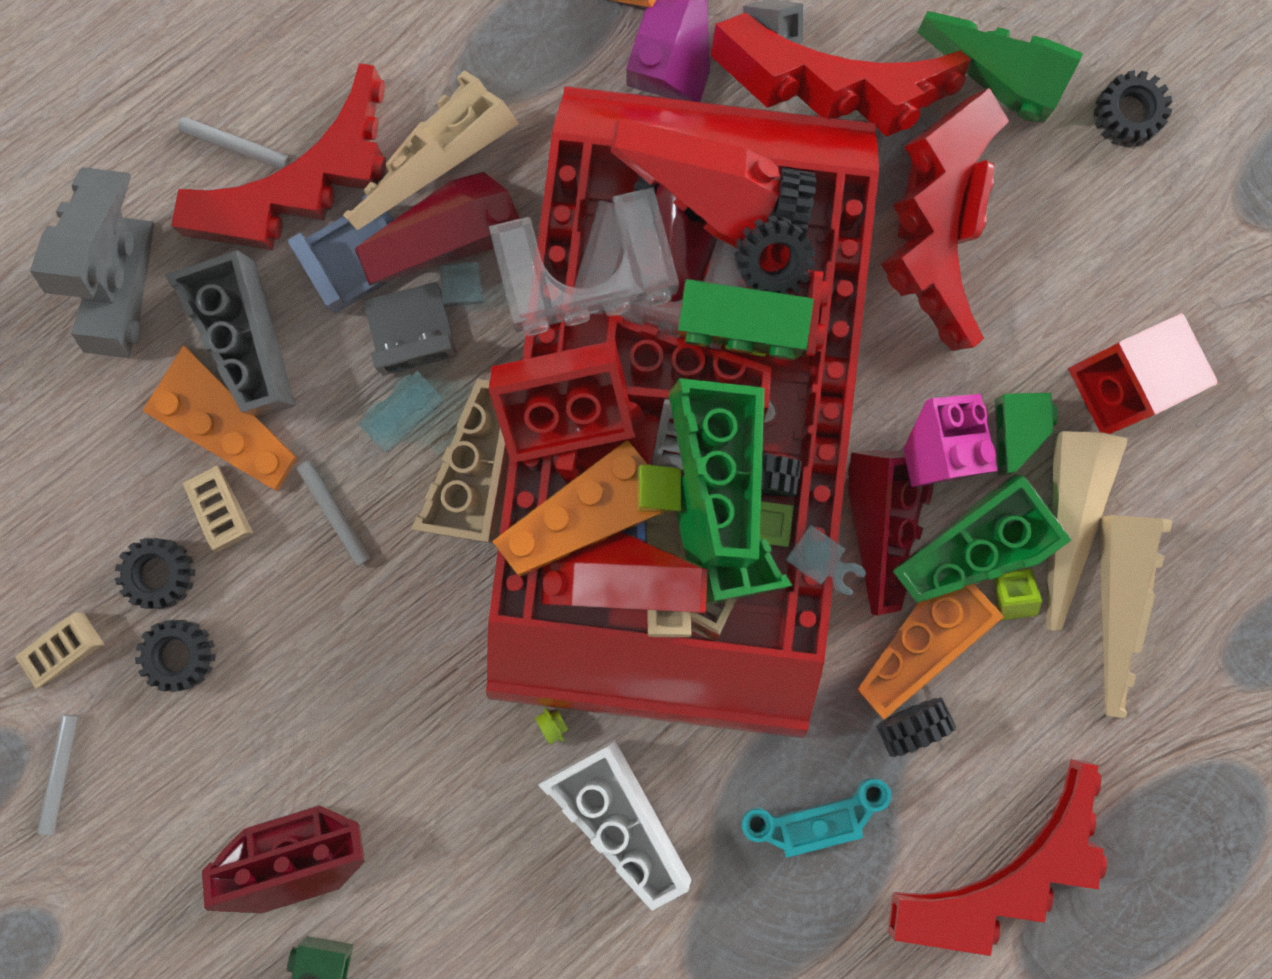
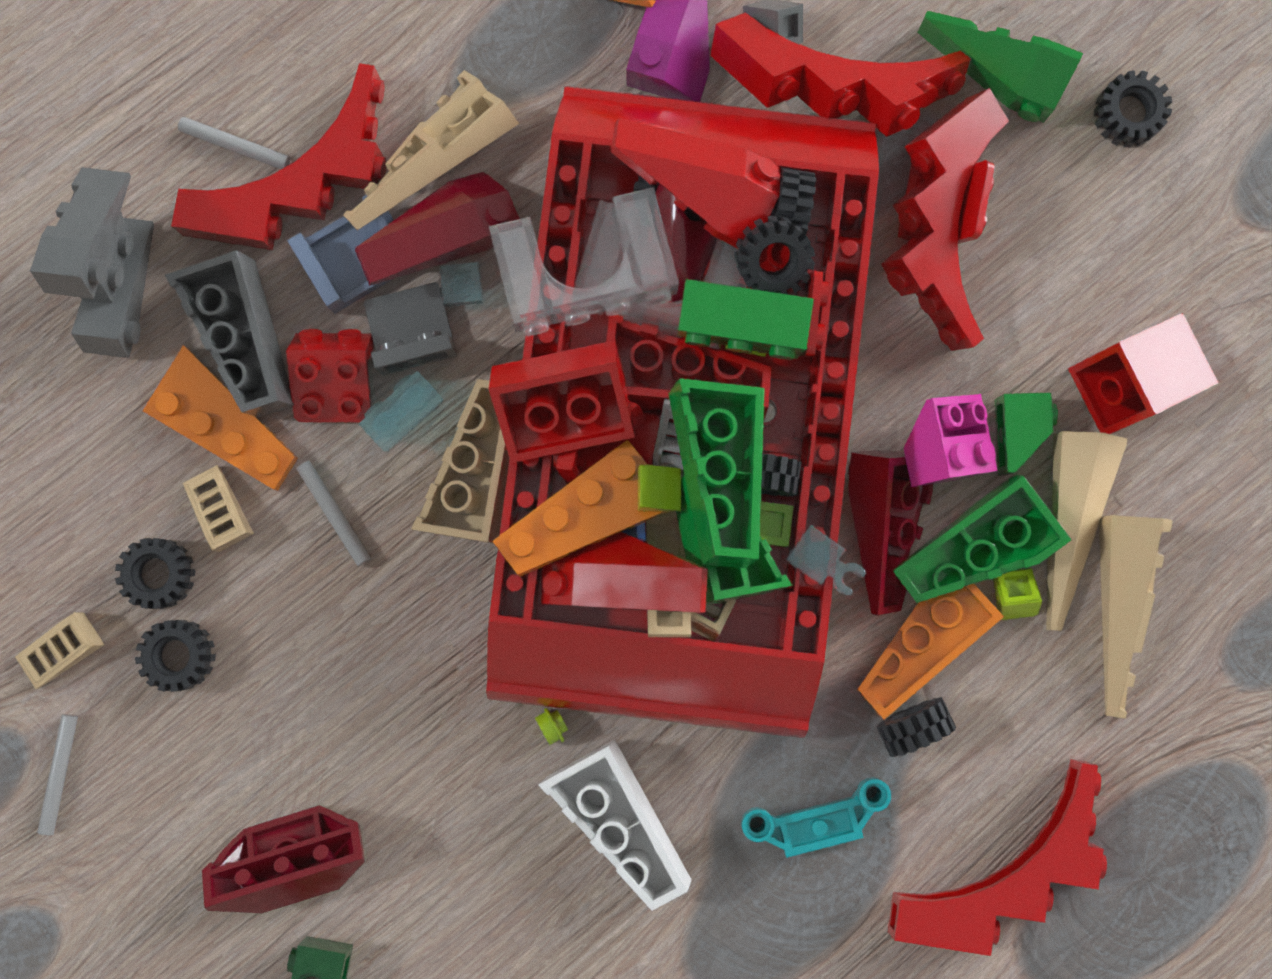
(330, 375): none -> red bracket

